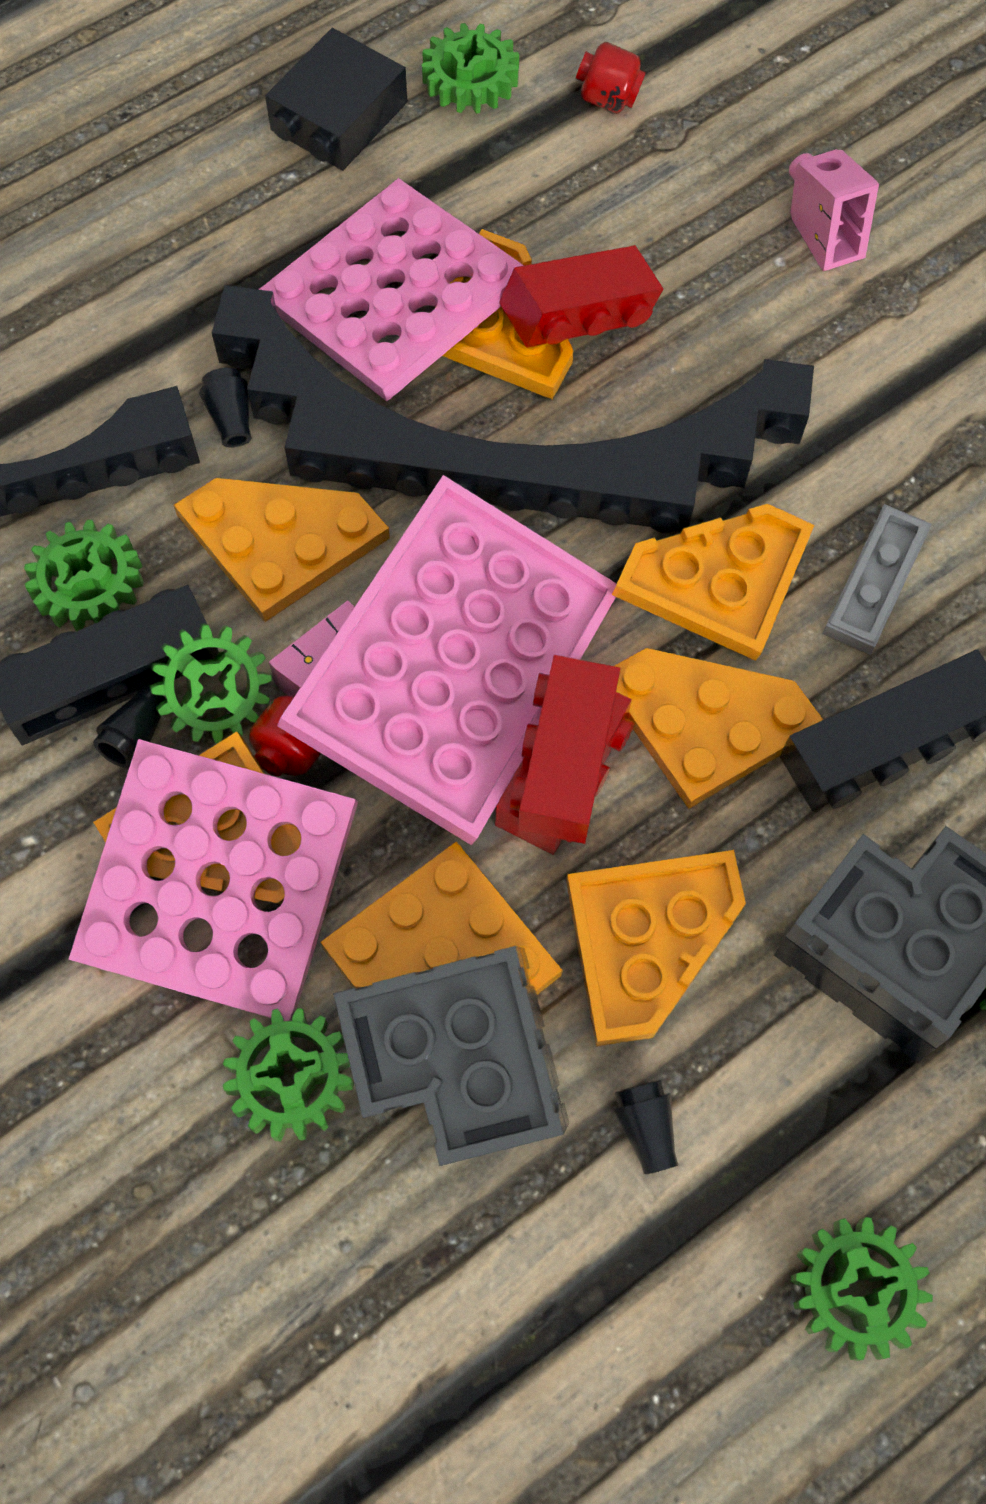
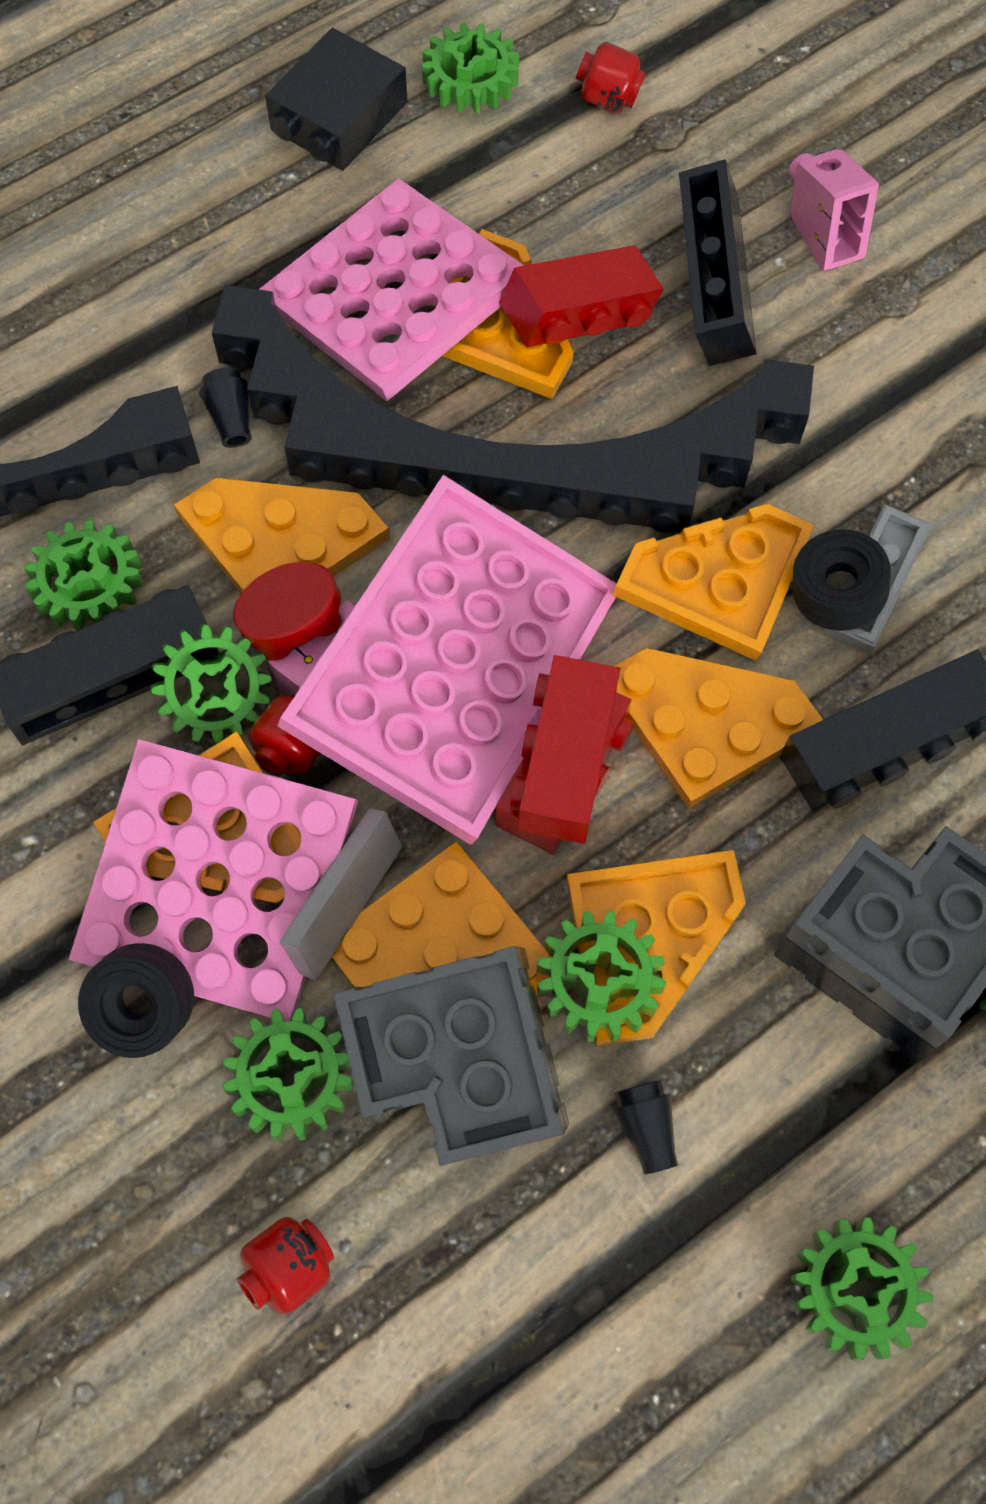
(108, 1018): none -> black tyre
(131, 722): black cone -> none
(285, 1265): none -> red head
(288, 608): none -> red tile
(341, 894): none -> light grey tile
(623, 977): none -> bright green gear
(717, 263): none -> black brick
(845, 552): none -> black tyre

